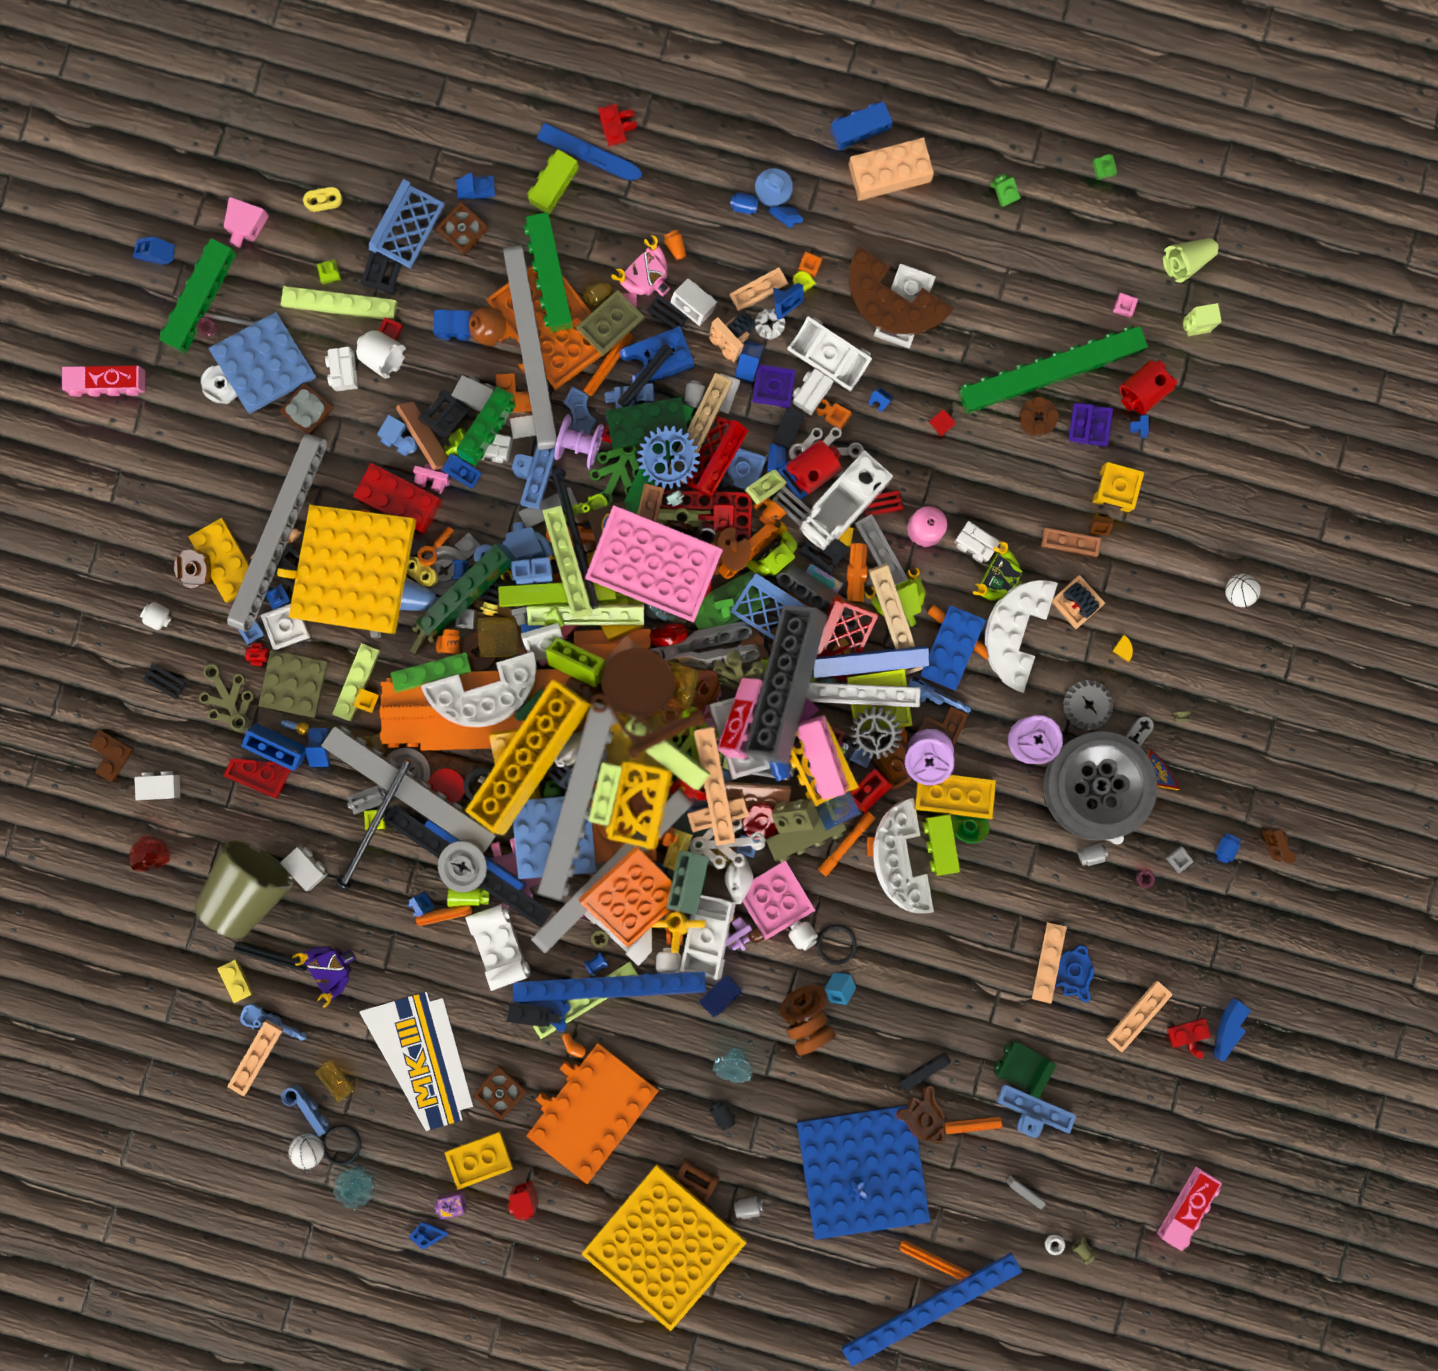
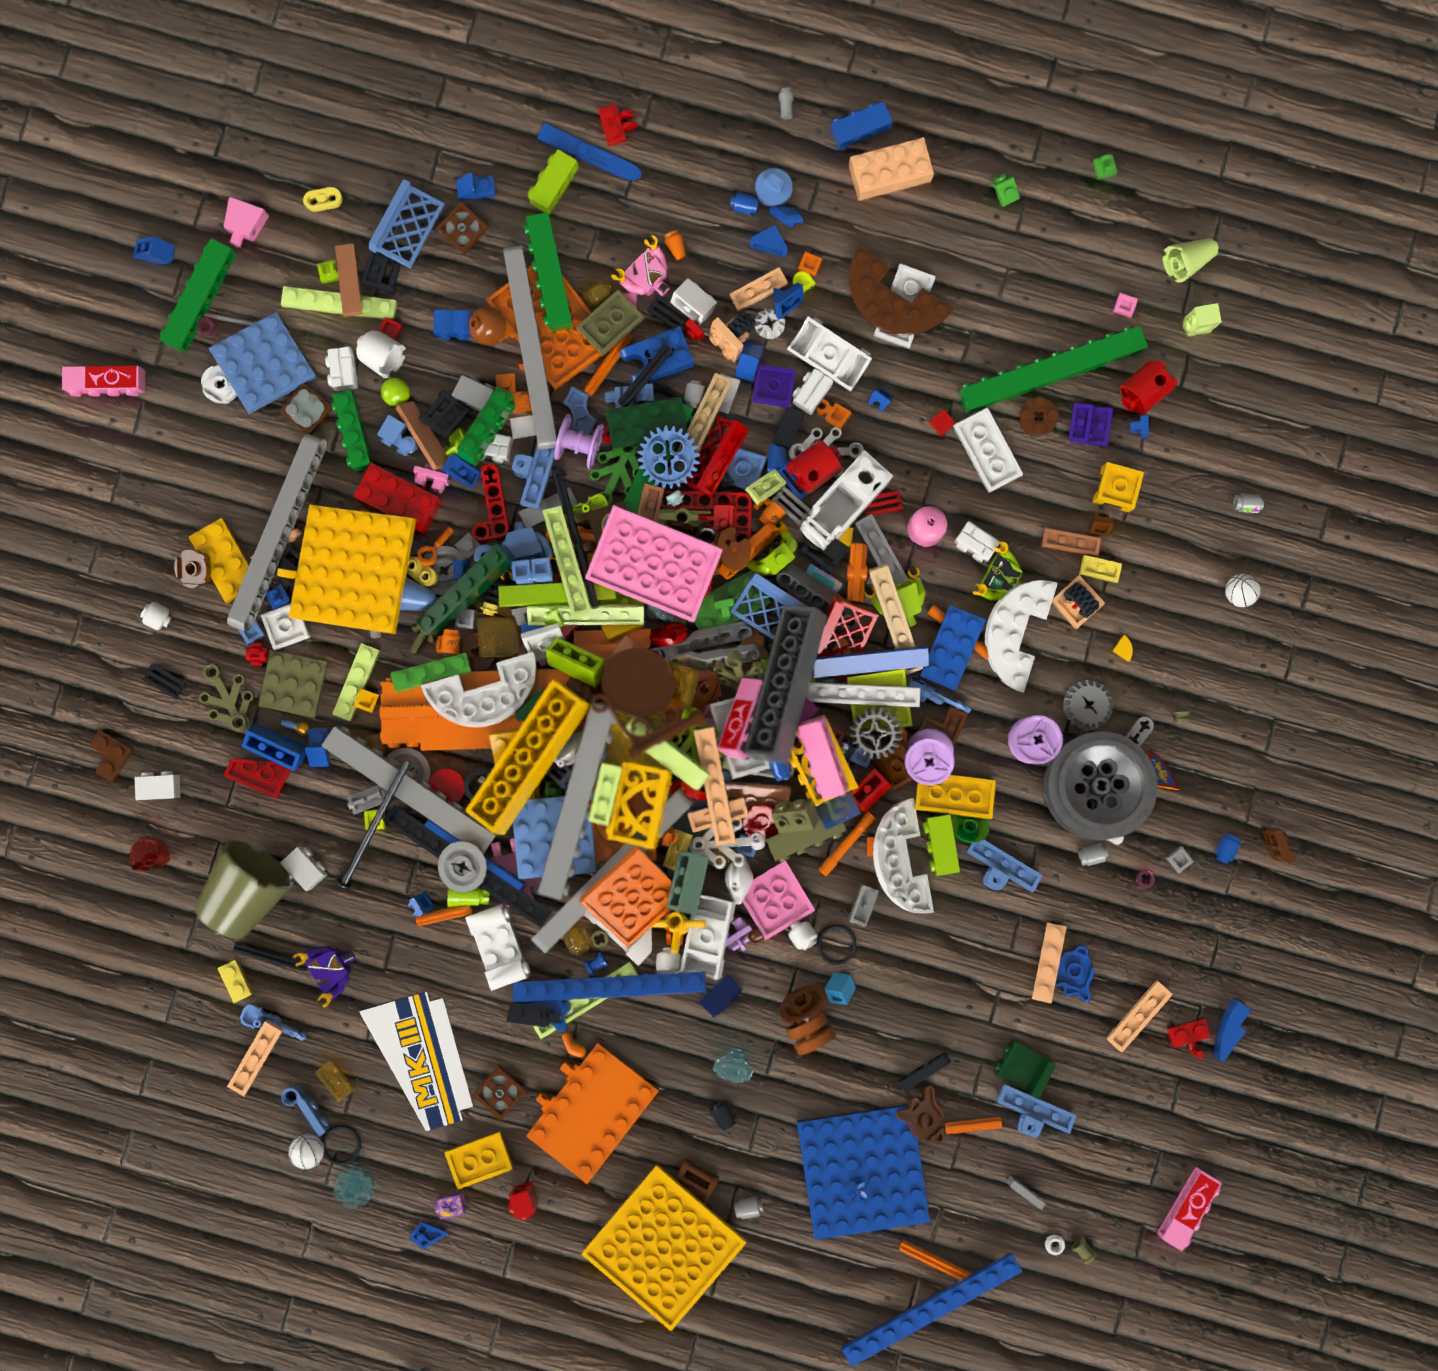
(348, 280): none -> nougat tile
(353, 430): none -> green brick
(395, 391): none -> lime hair
(492, 502): none -> red beam
(577, 940): none -> clear yellow head
(693, 330): none -> red plate
(770, 242): none -> blue slope
(786, 98): none -> light grey animal
(863, 905): none -> light grey hinge
(988, 450): none -> white plate
(1003, 867): none -> medium blue plate
(1100, 569): none -> light yellow plate
(1248, 503): none -> light grey brick

